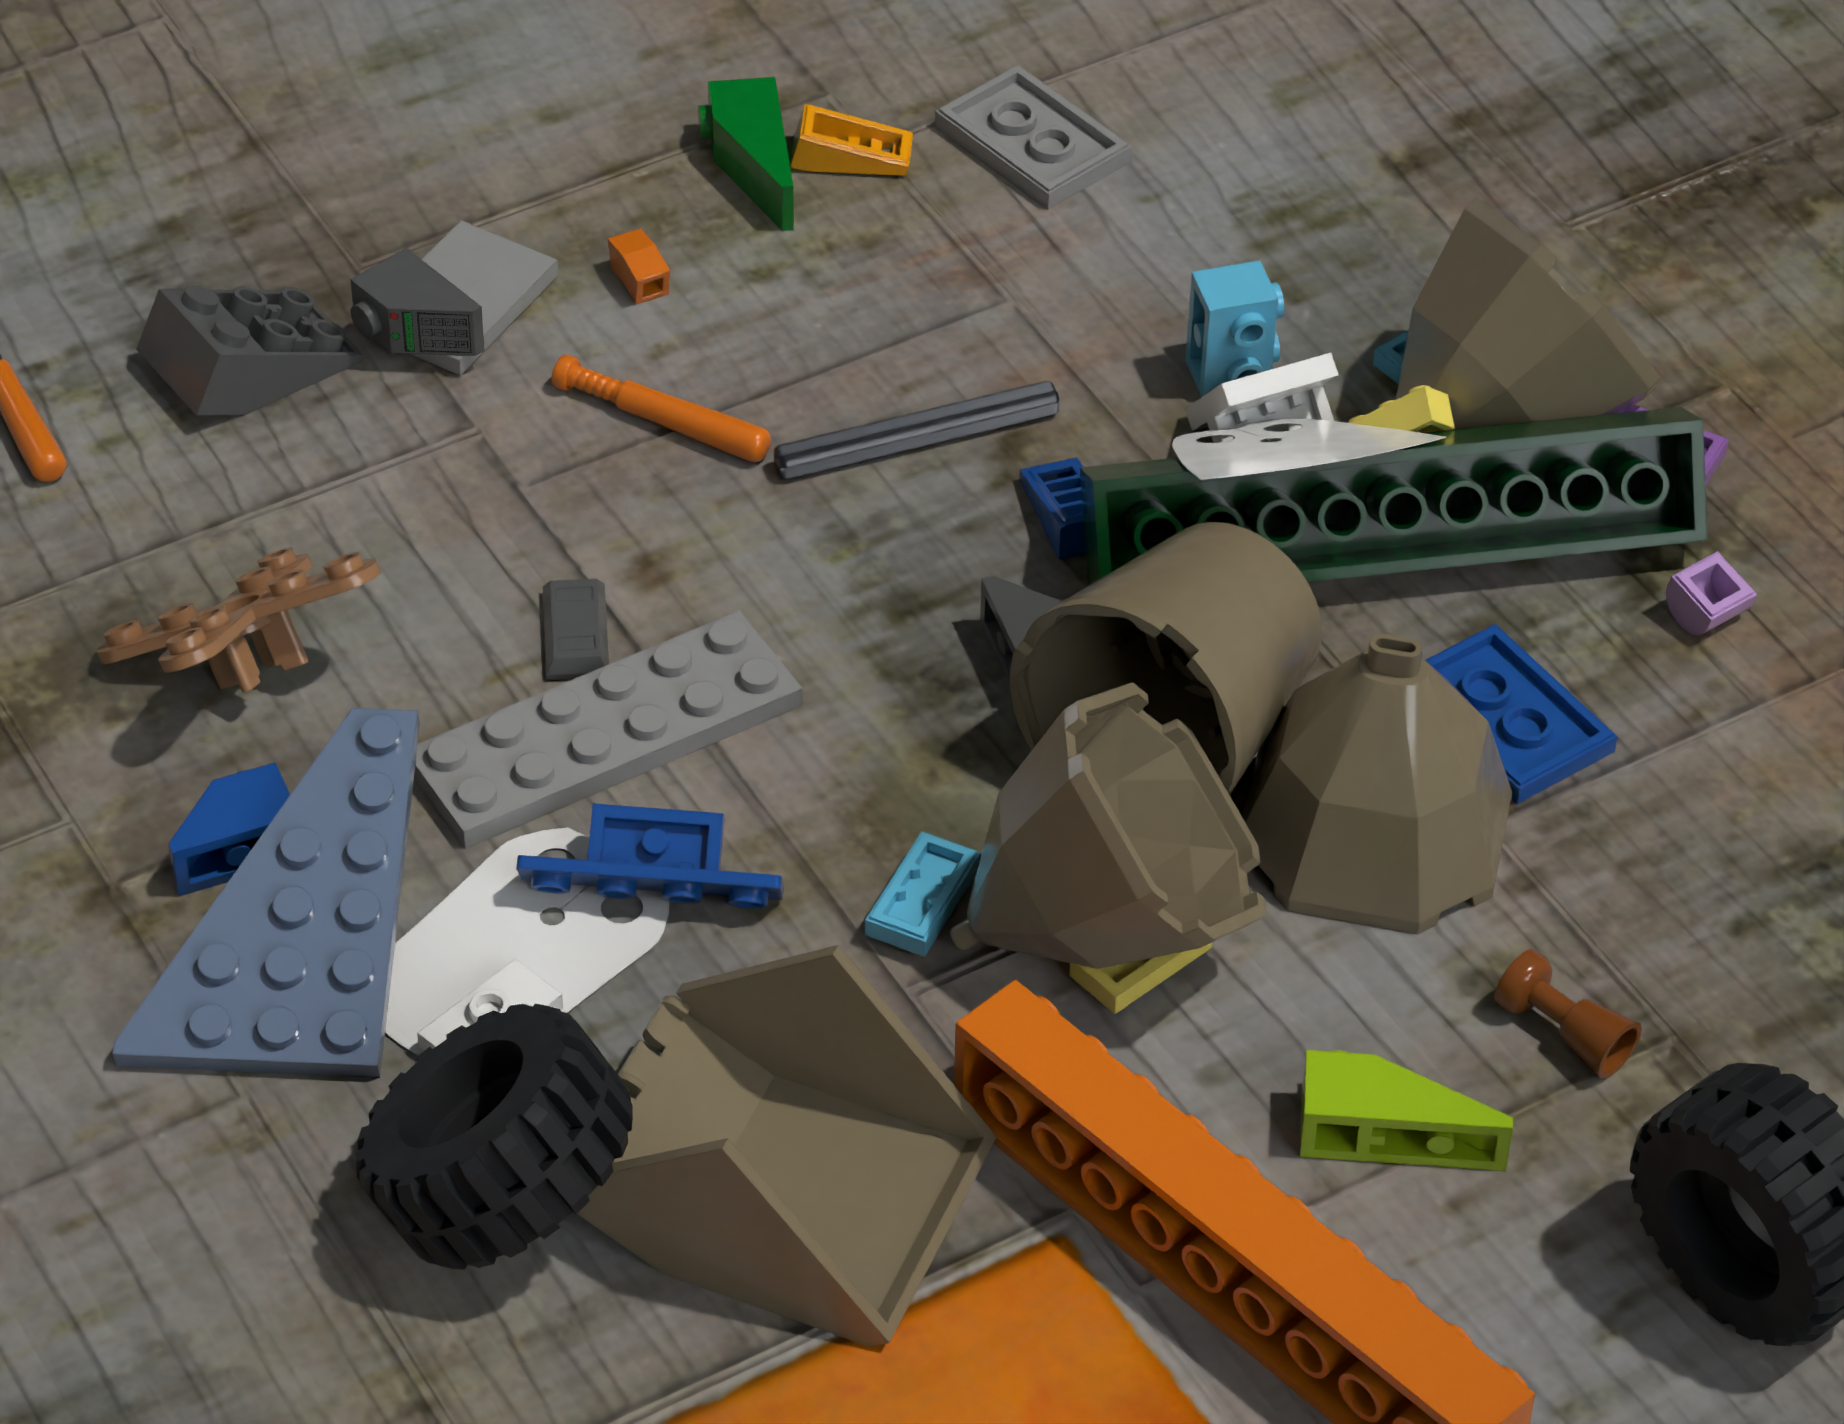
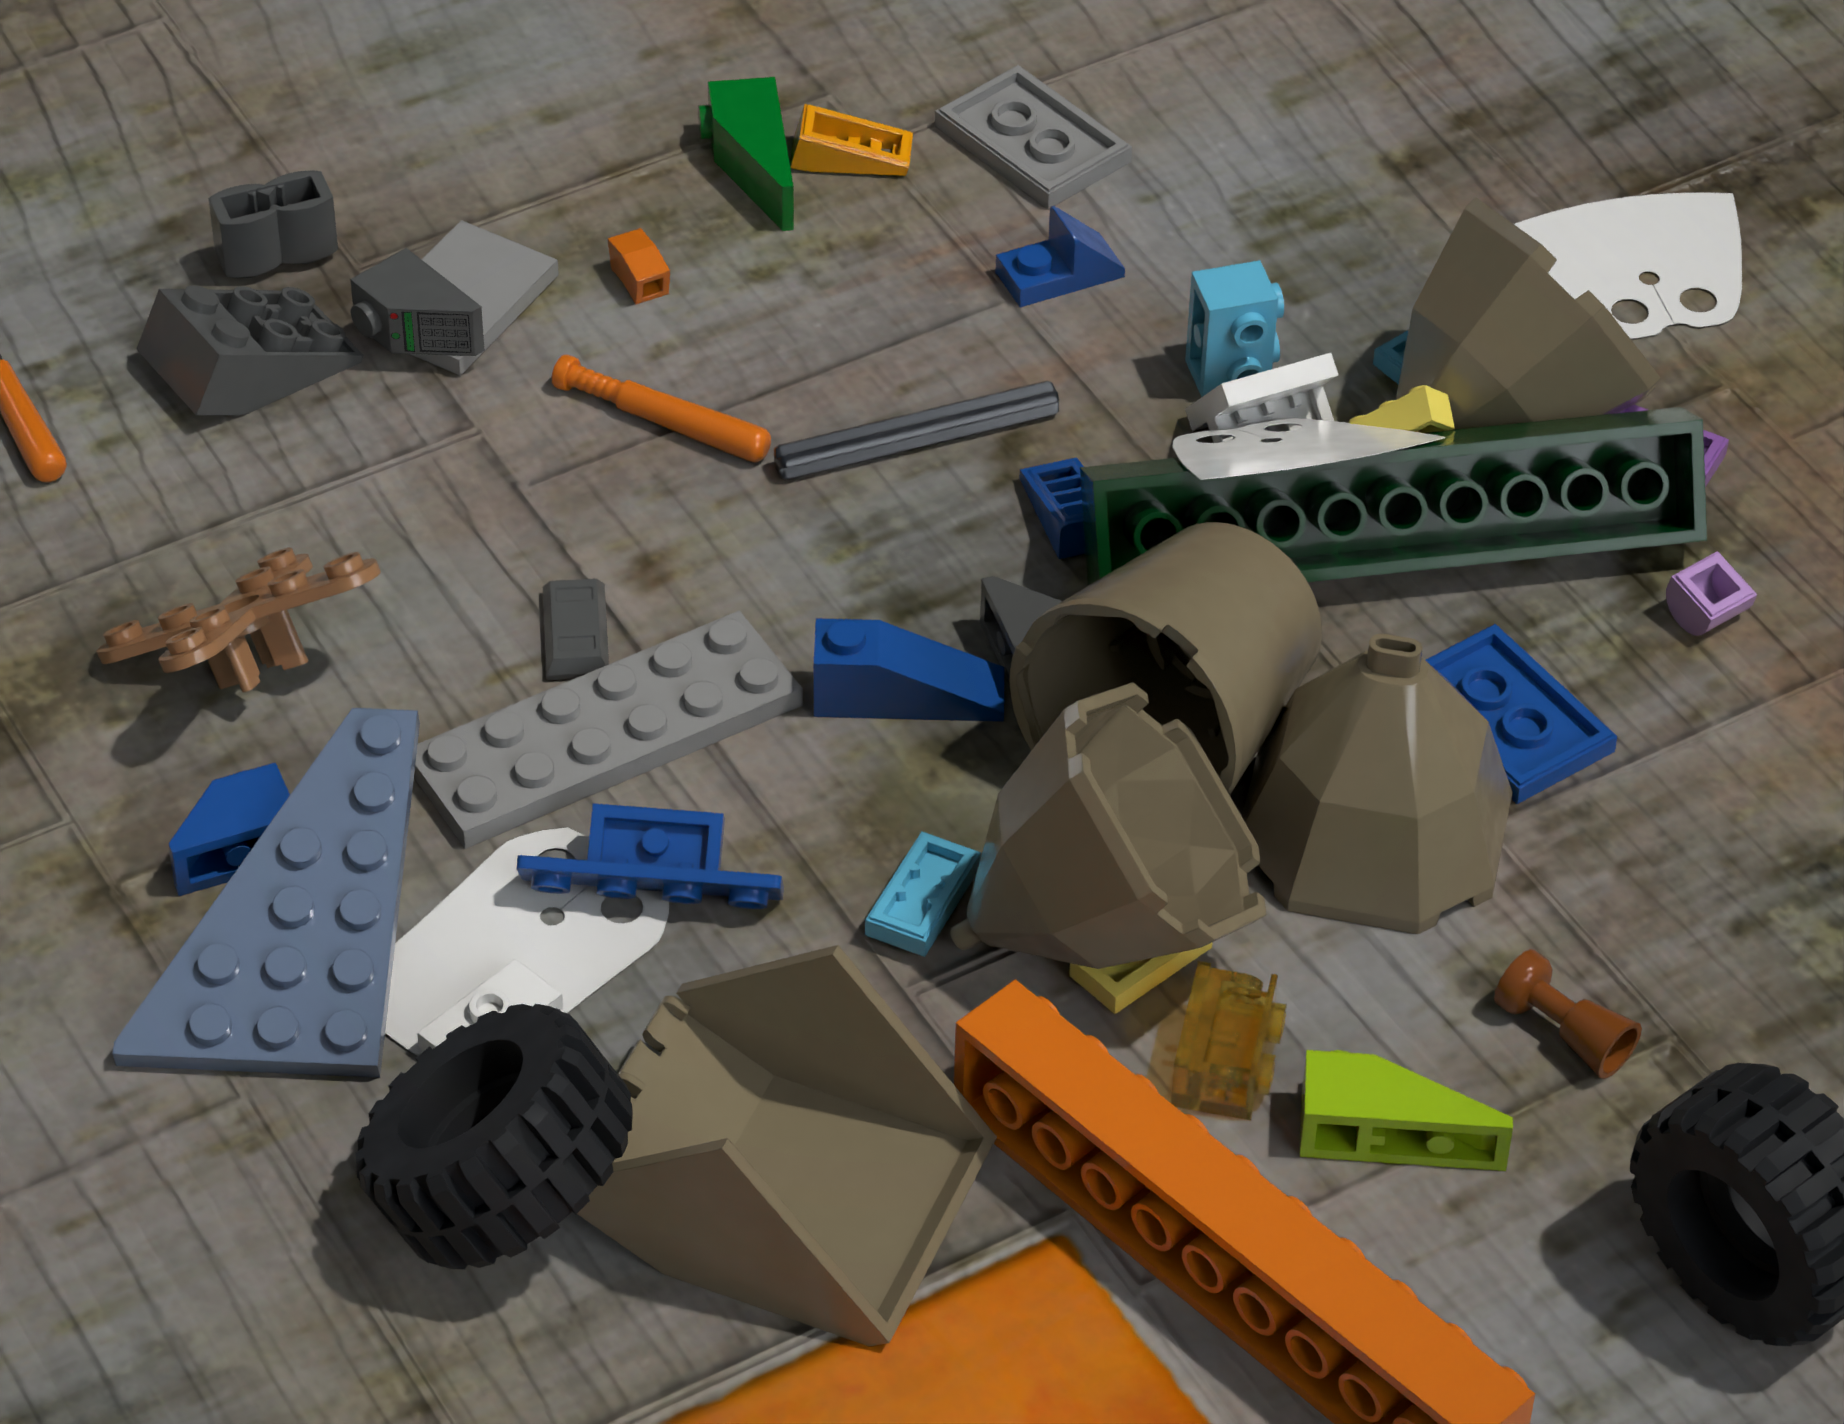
(273, 224): none -> dark grey brick
(897, 674): none -> blue slope
(1065, 263): none -> blue slope
(1225, 1043): none -> clear yellow hinge
(1677, 236): none -> white piece

